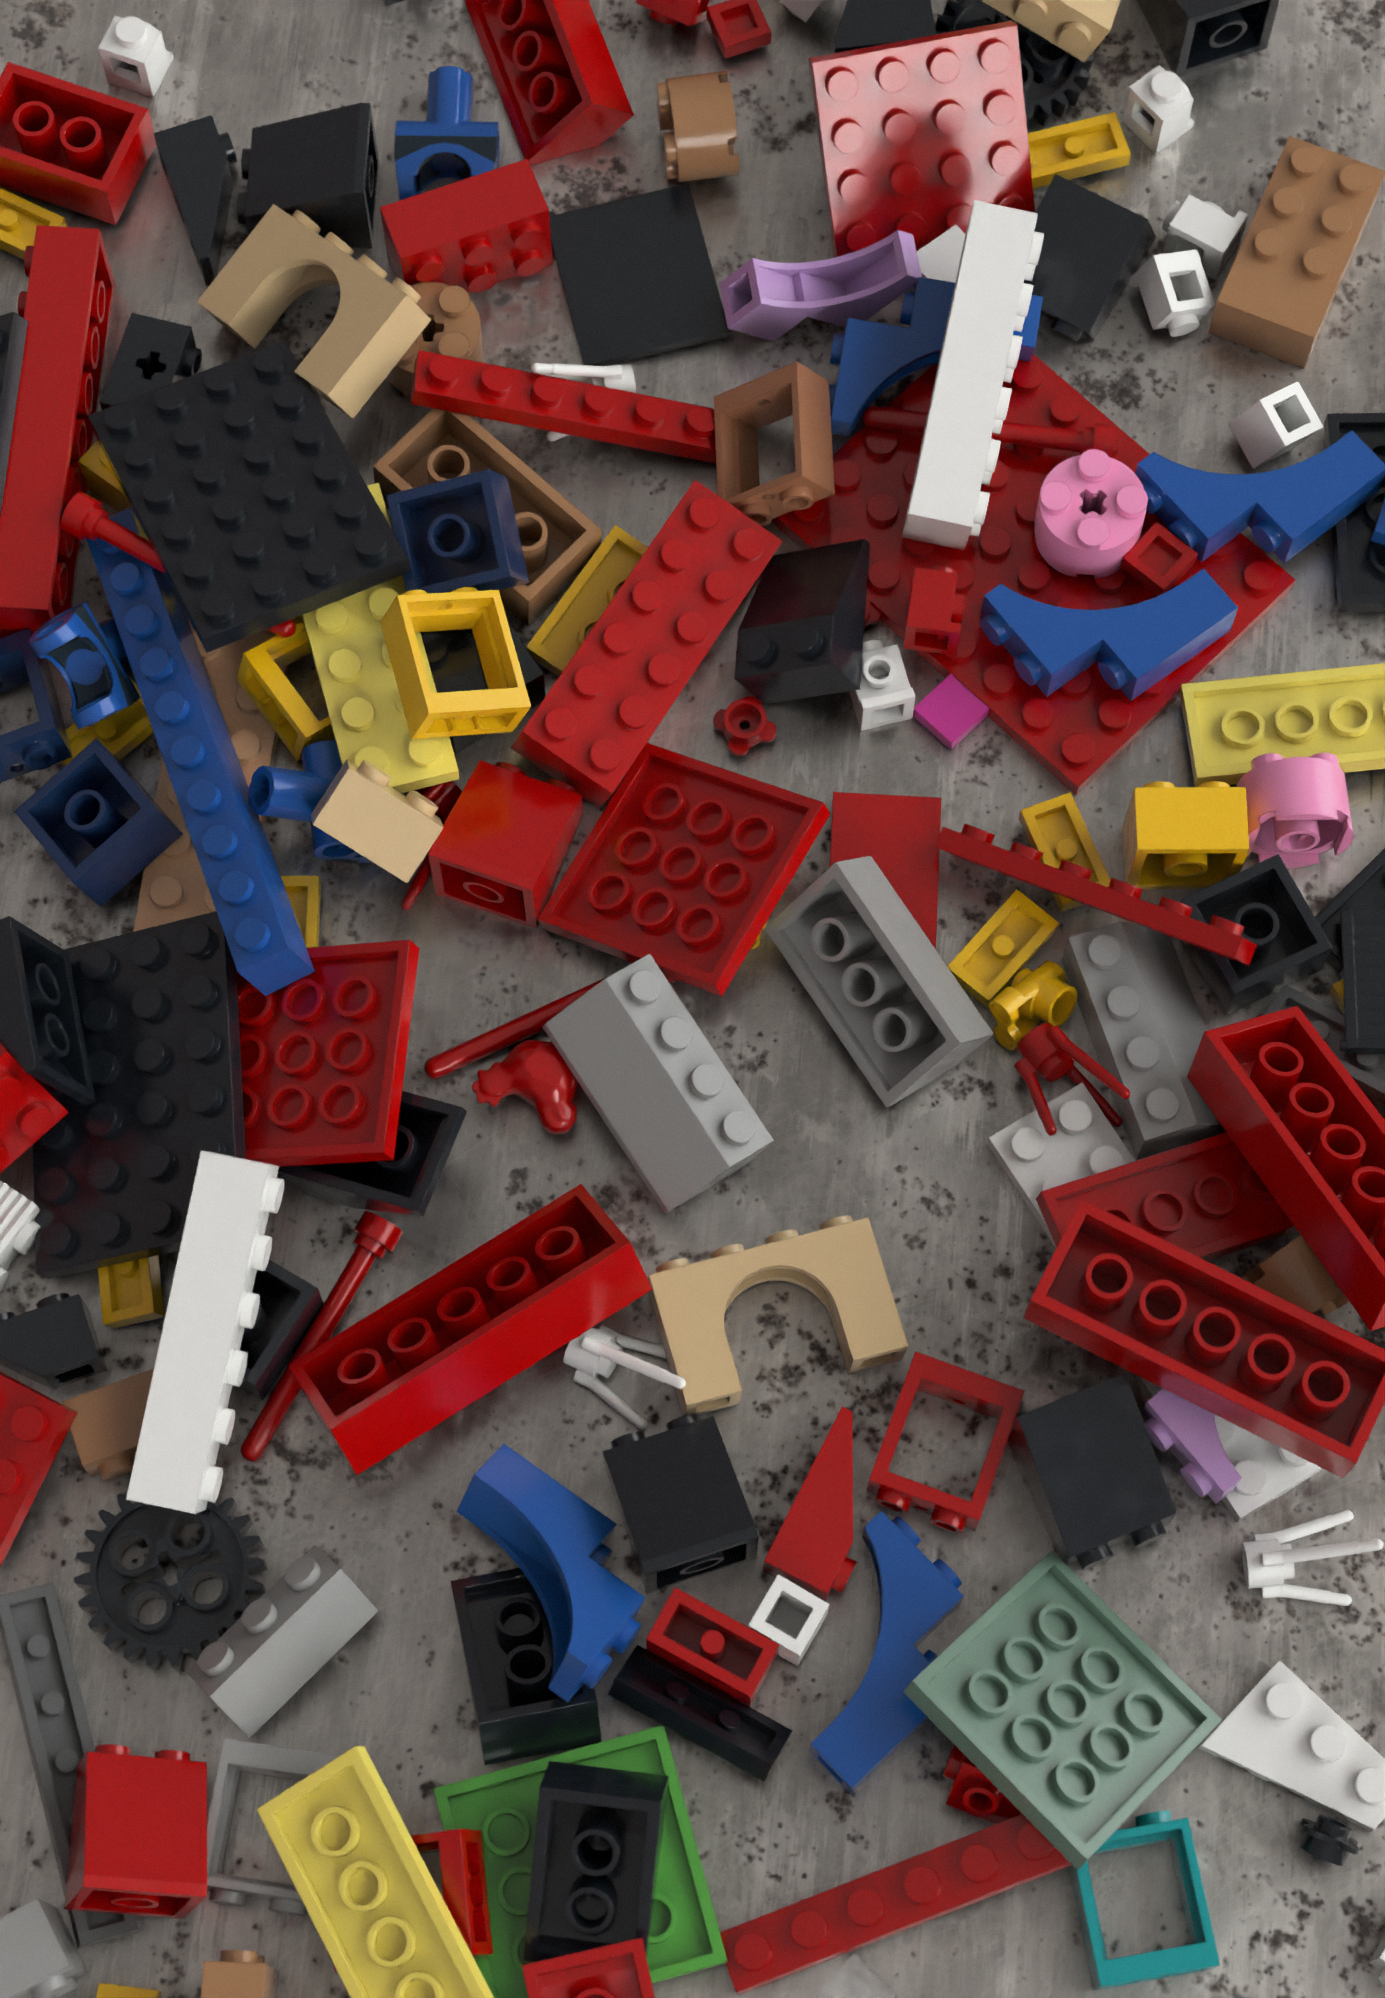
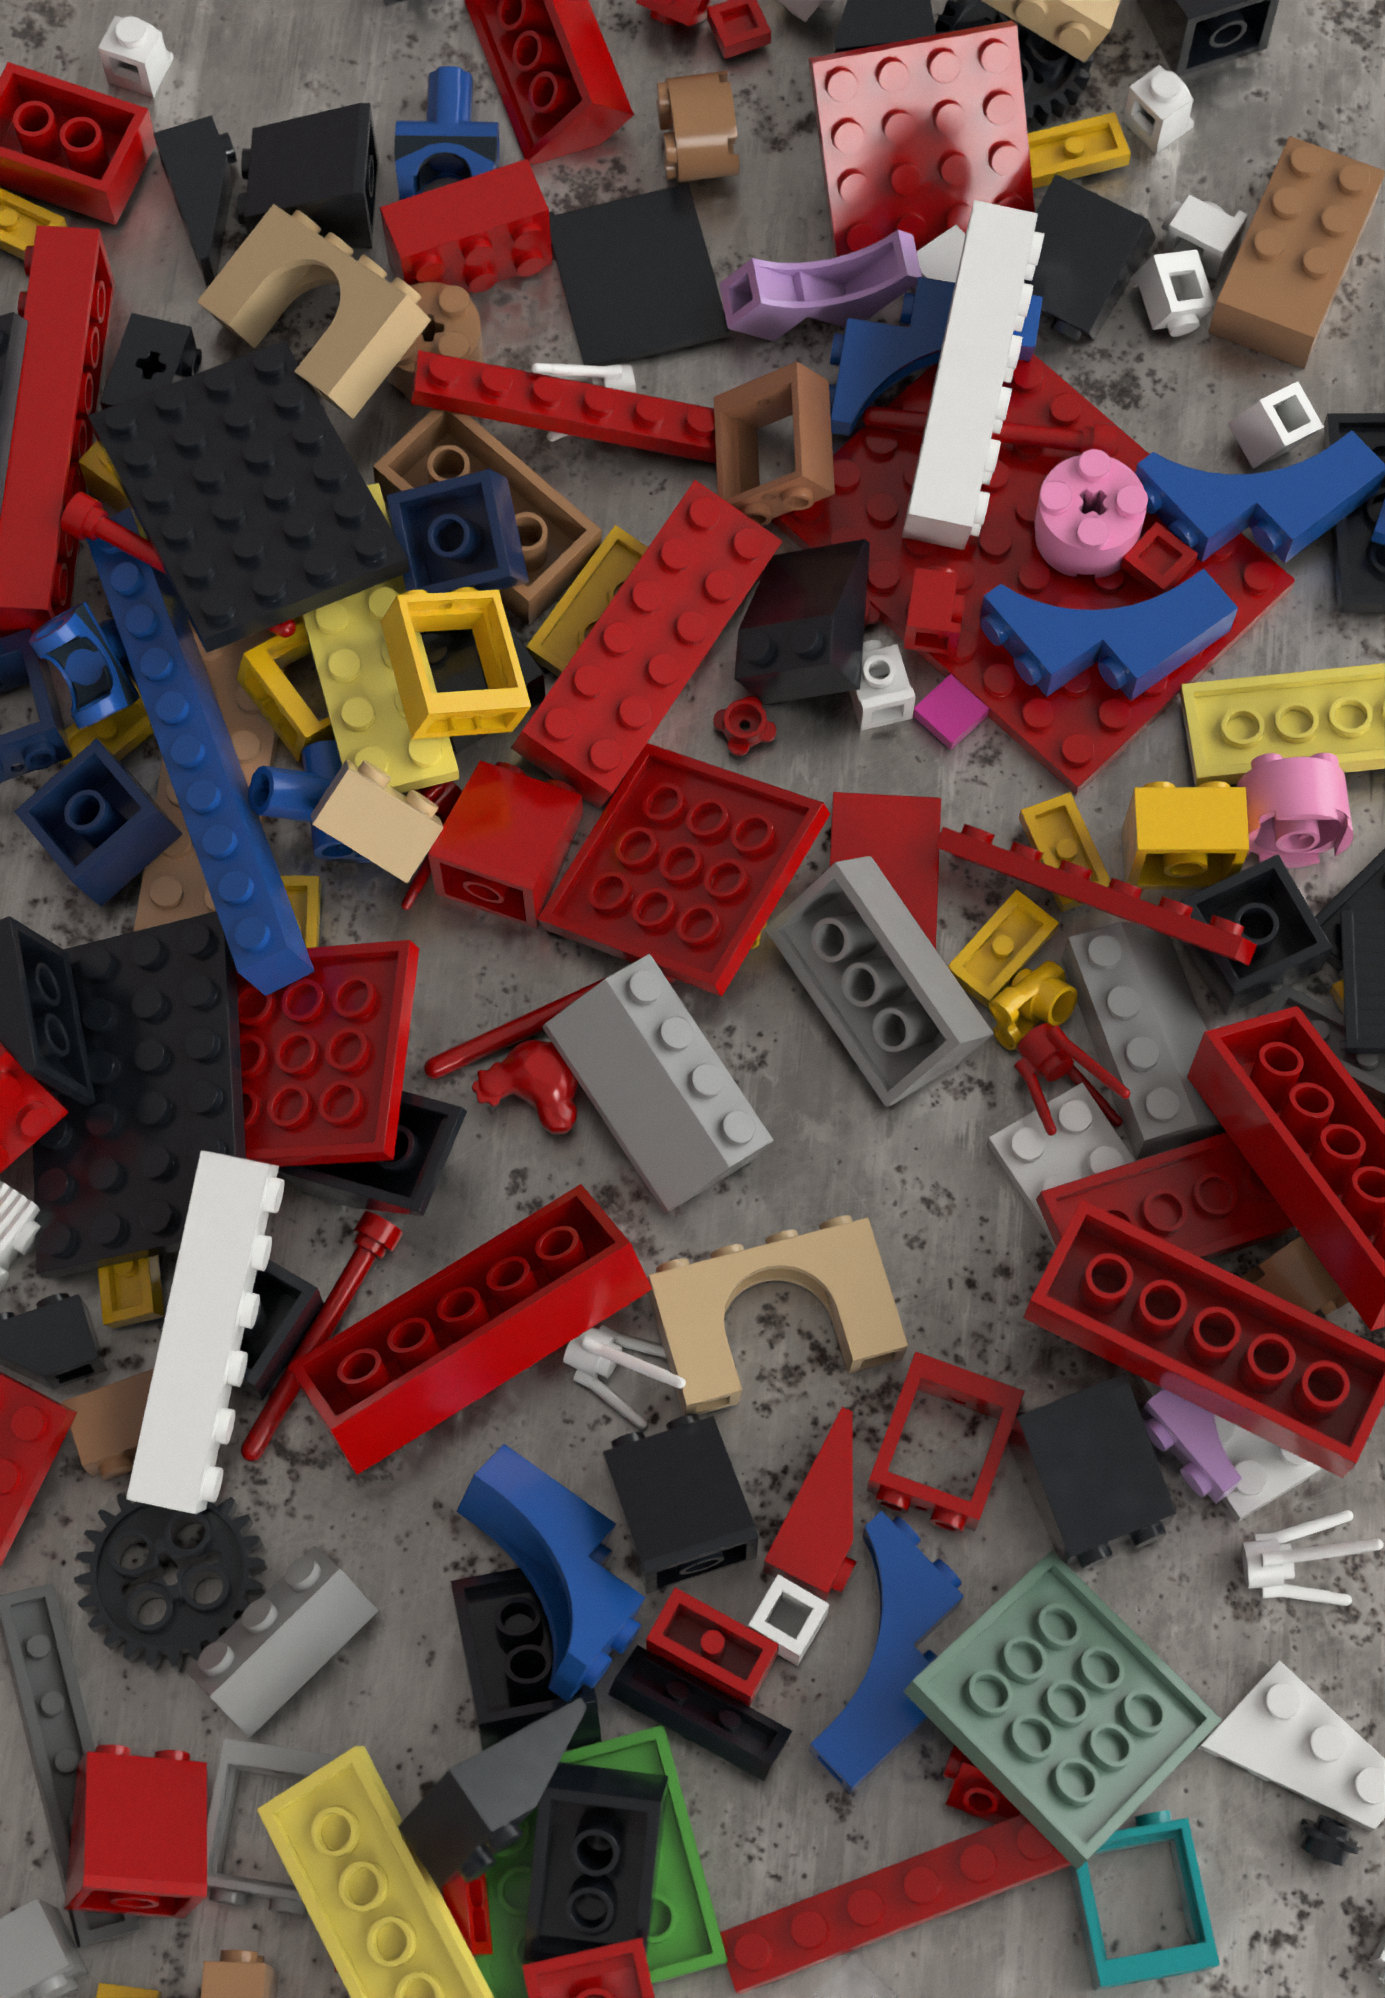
(486, 1797): none -> black slope

